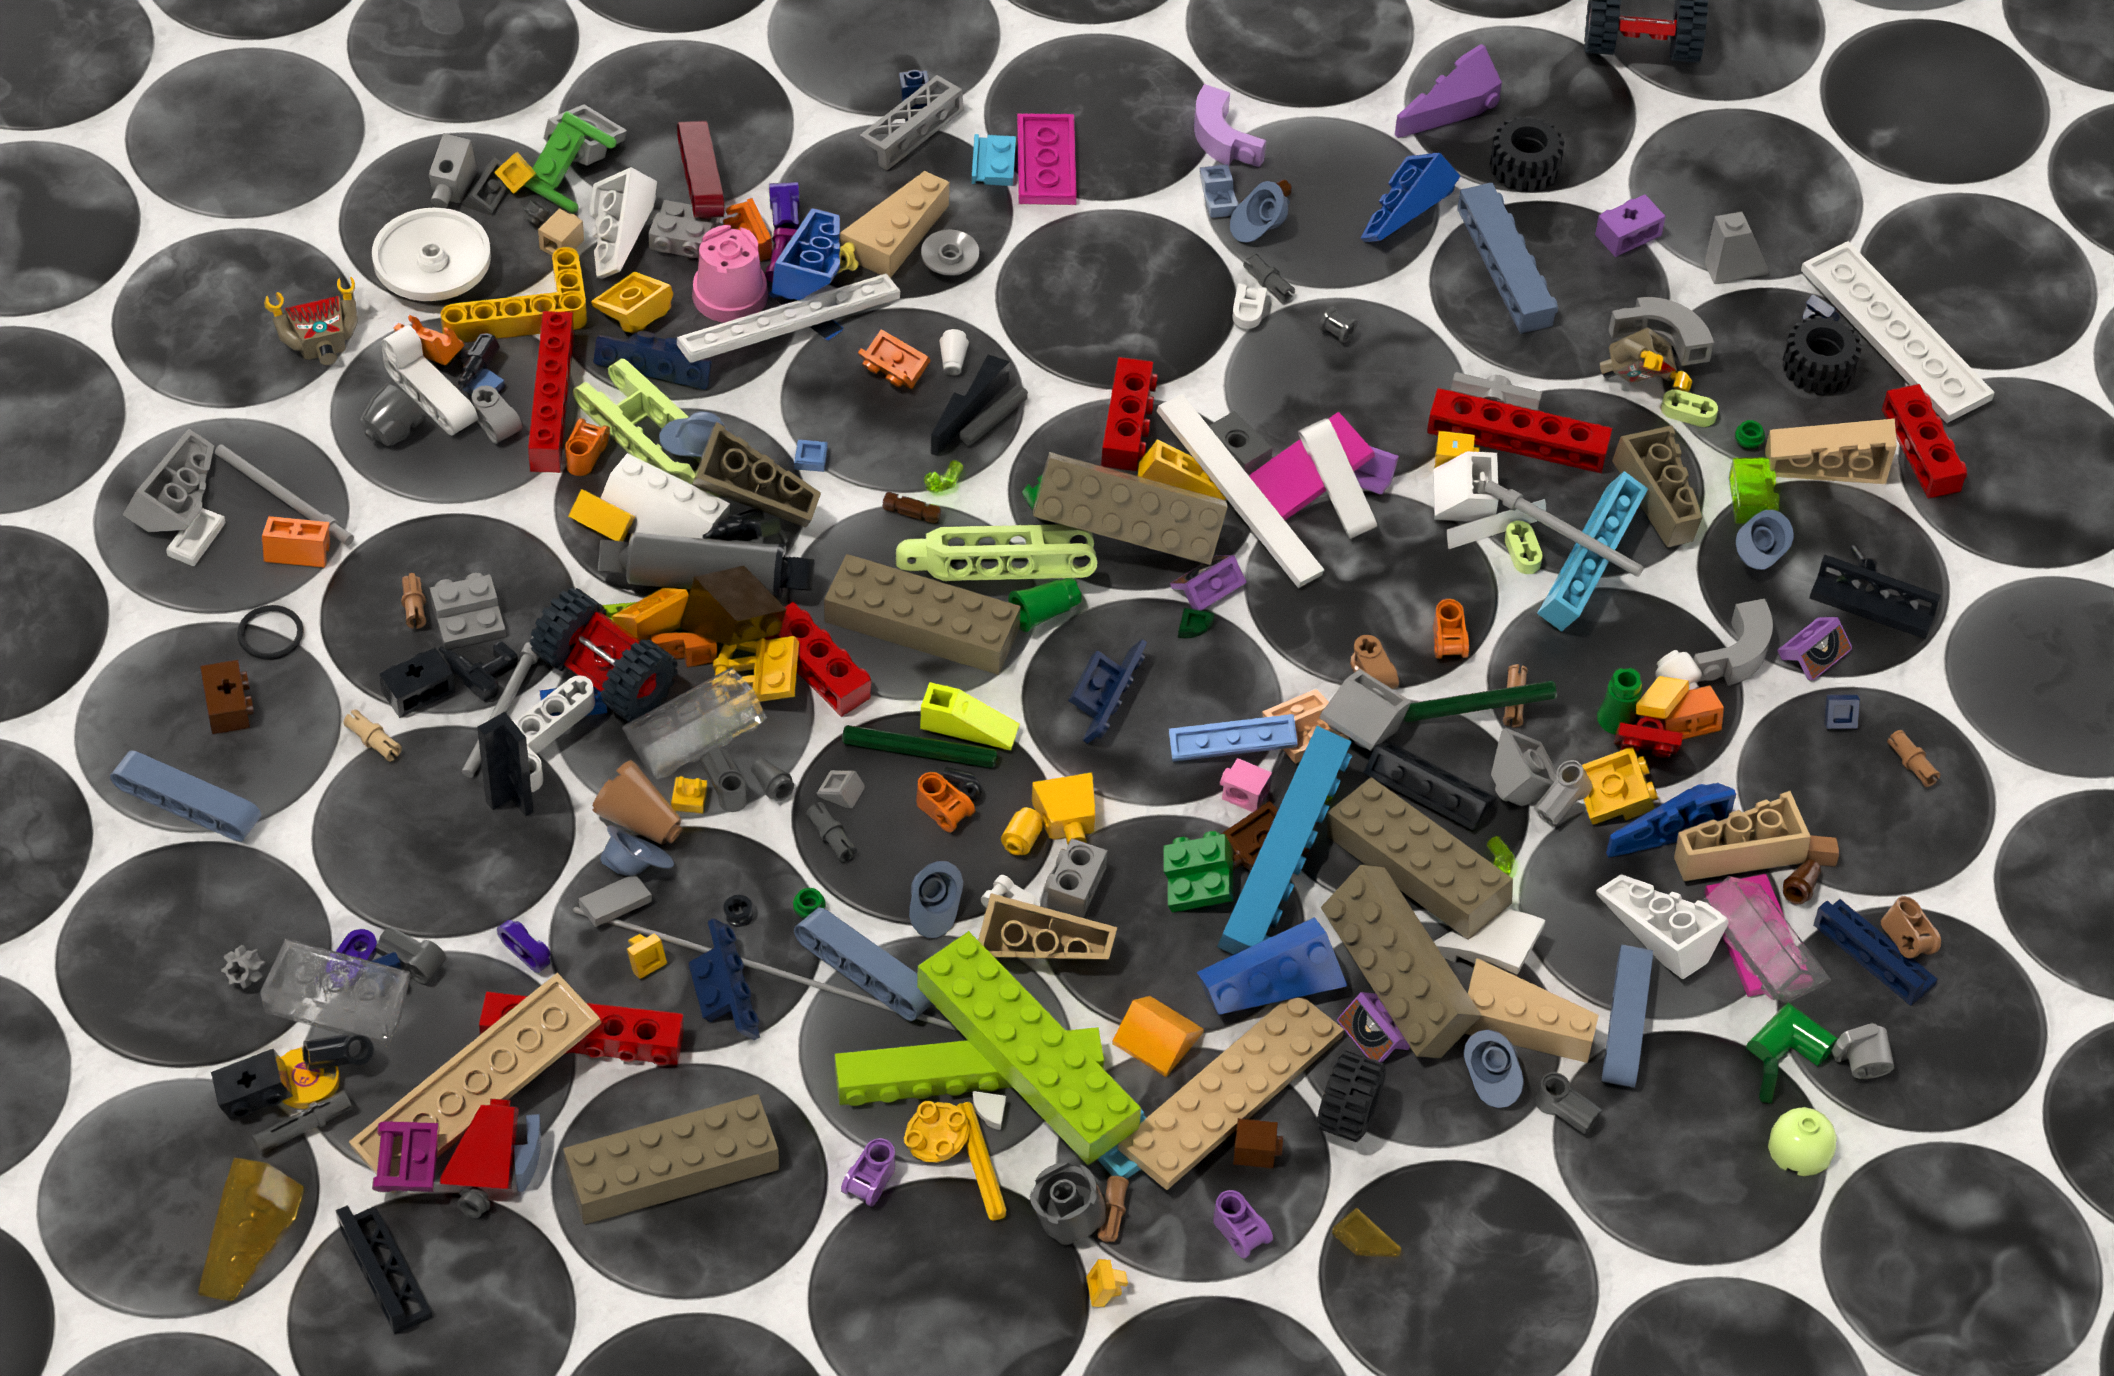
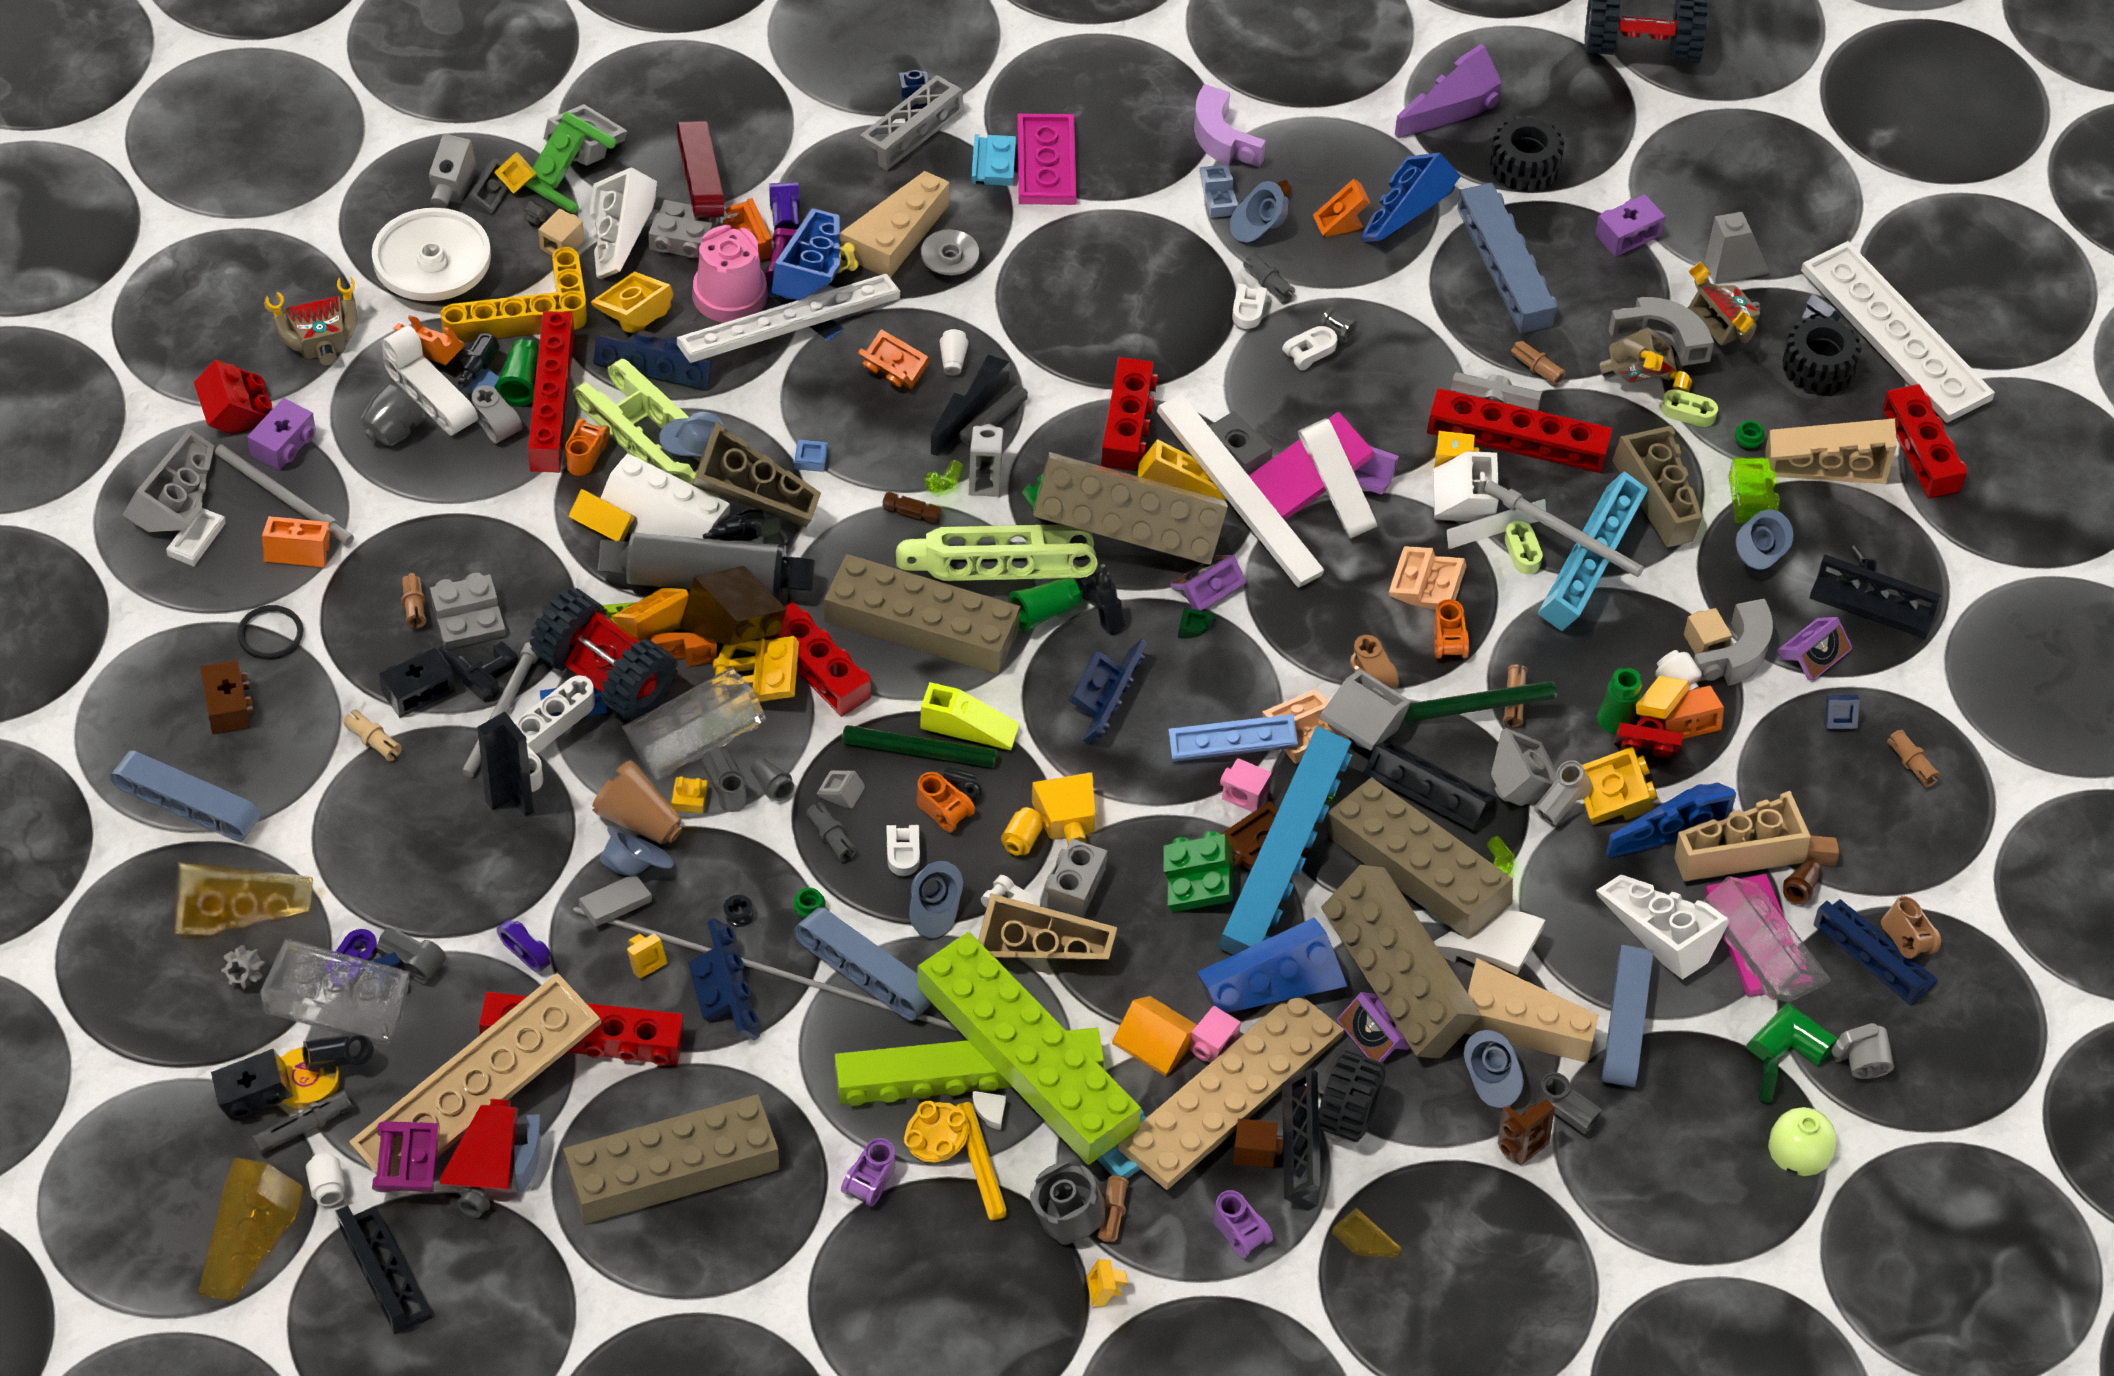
(228, 897): none -> clear yellow wedge
(232, 397): none -> red slope
(281, 434): none -> medium lavender brick
(325, 1179): none -> white brick
(519, 374): none -> green plant
(903, 857): none -> white plate
(985, 448): none -> light grey torso
(1105, 598): none -> black piece
(1214, 1034): none -> bright pink brick
(1301, 1139): none -> black fence
(1320, 343): none -> white plate
(1342, 210): none -> orange slope
(1425, 578): none -> light nougat slope
(1525, 1134): none -> reddish brown bracket
(1538, 363): none -> medium nougat axle
(1707, 631): none -> tan brick
(1723, 308): none -> torso

